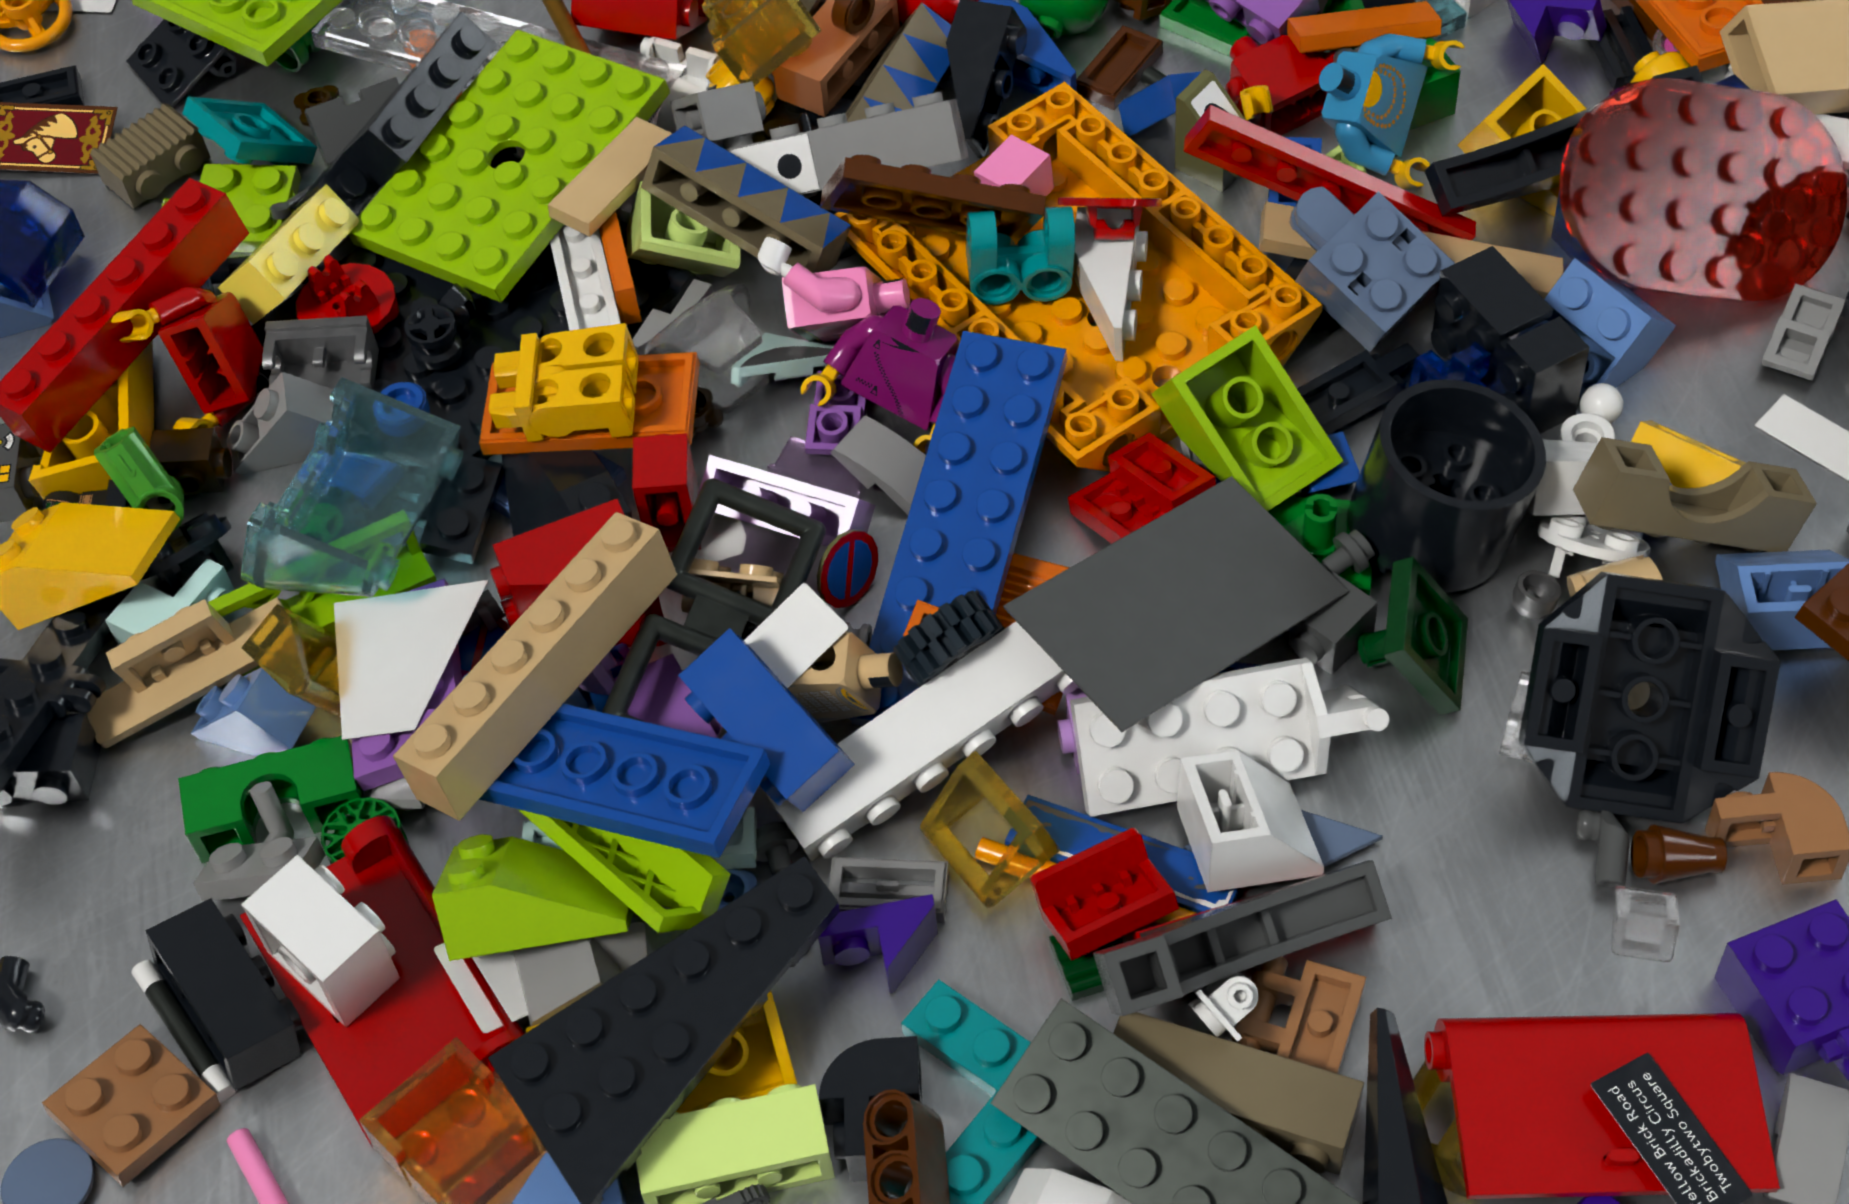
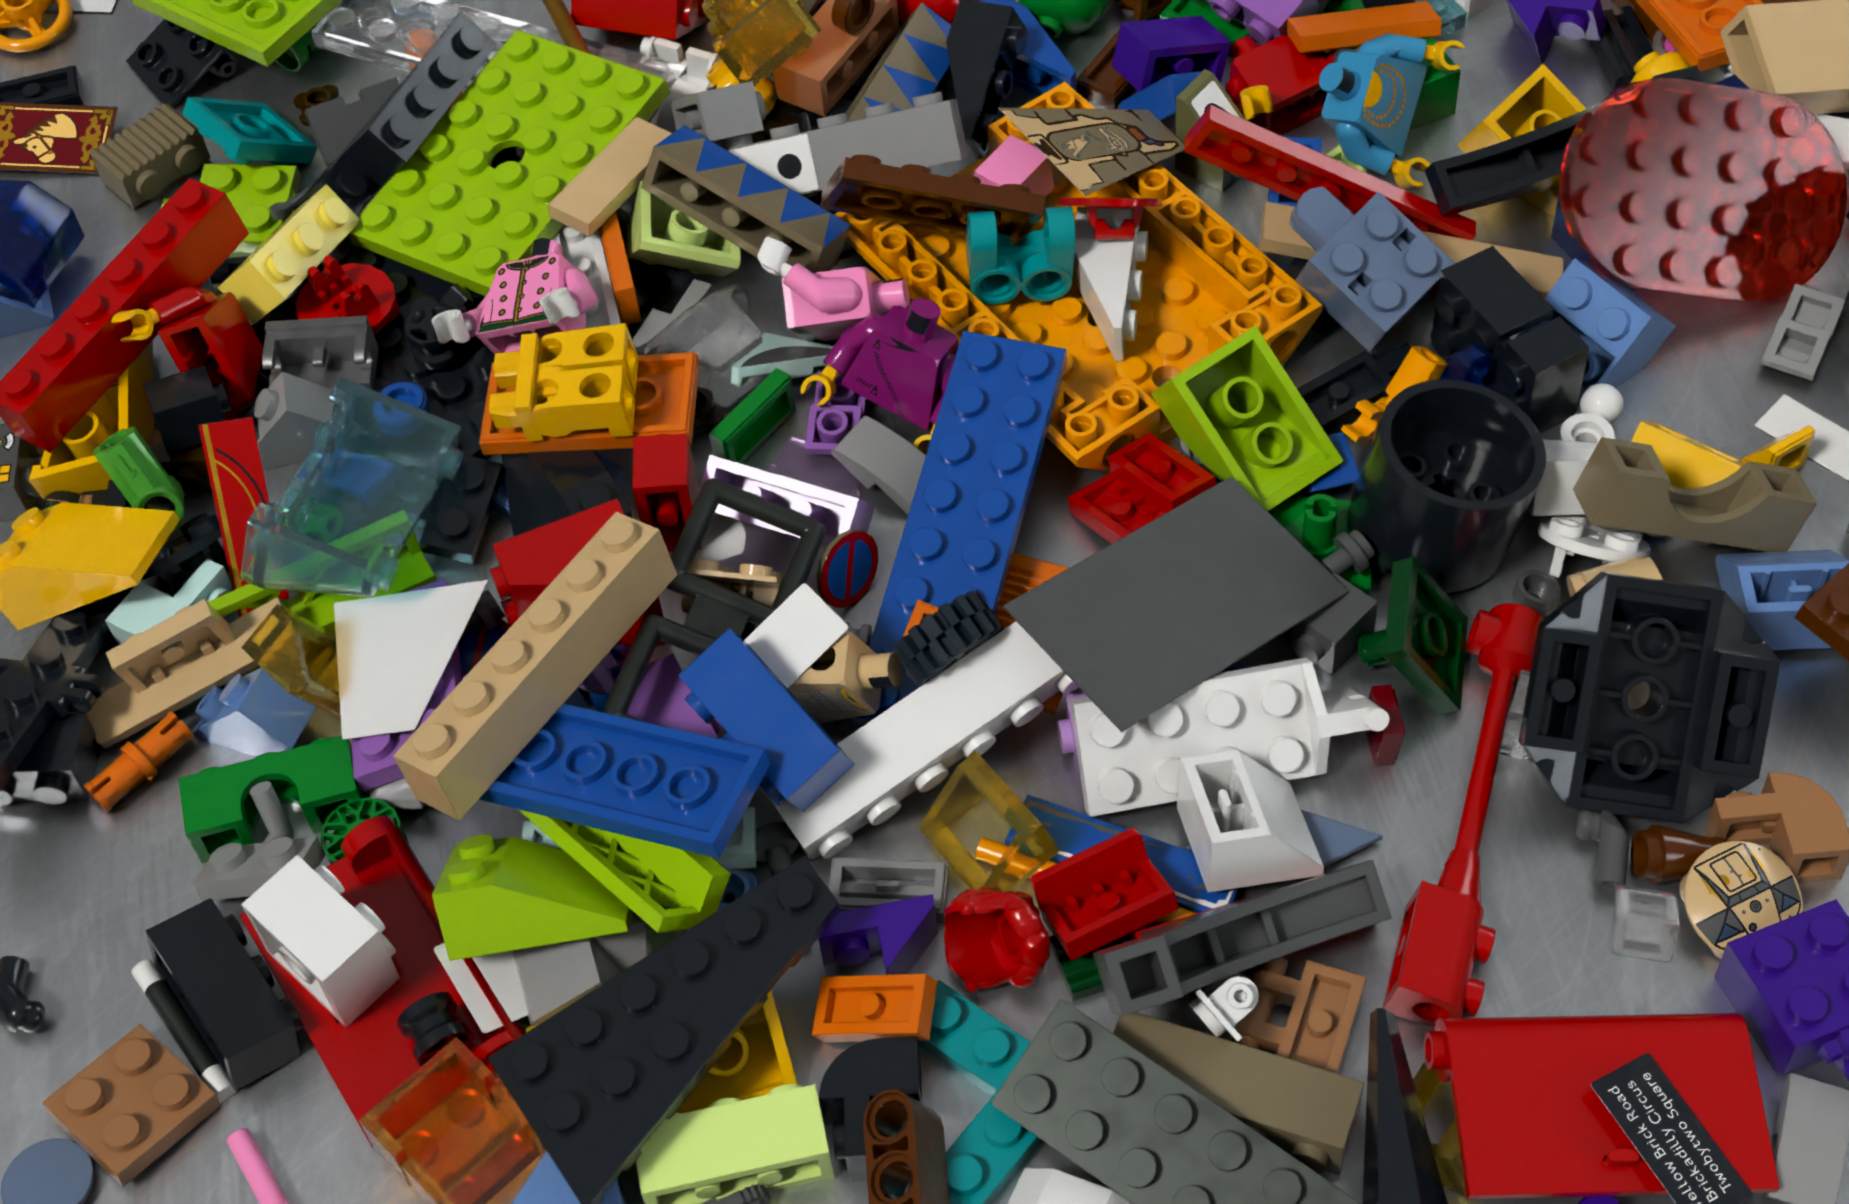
(139, 761): none -> orange pin
(183, 403): none -> black brick
(236, 487): none -> red sticker
(432, 1025): none -> black wheel
(524, 298): none -> bright pink torso
(754, 418): none -> green tile
(874, 1007): none -> orange plate
(995, 938): none -> red hair
(1096, 144): none -> sticker
(1168, 46): none -> dark purple brick
(1386, 743): none -> dark red tile
(1417, 367): none -> light orange bar
(1444, 921): none -> red bar
(1738, 892): none -> dish
(1786, 451): none -> yellow slope

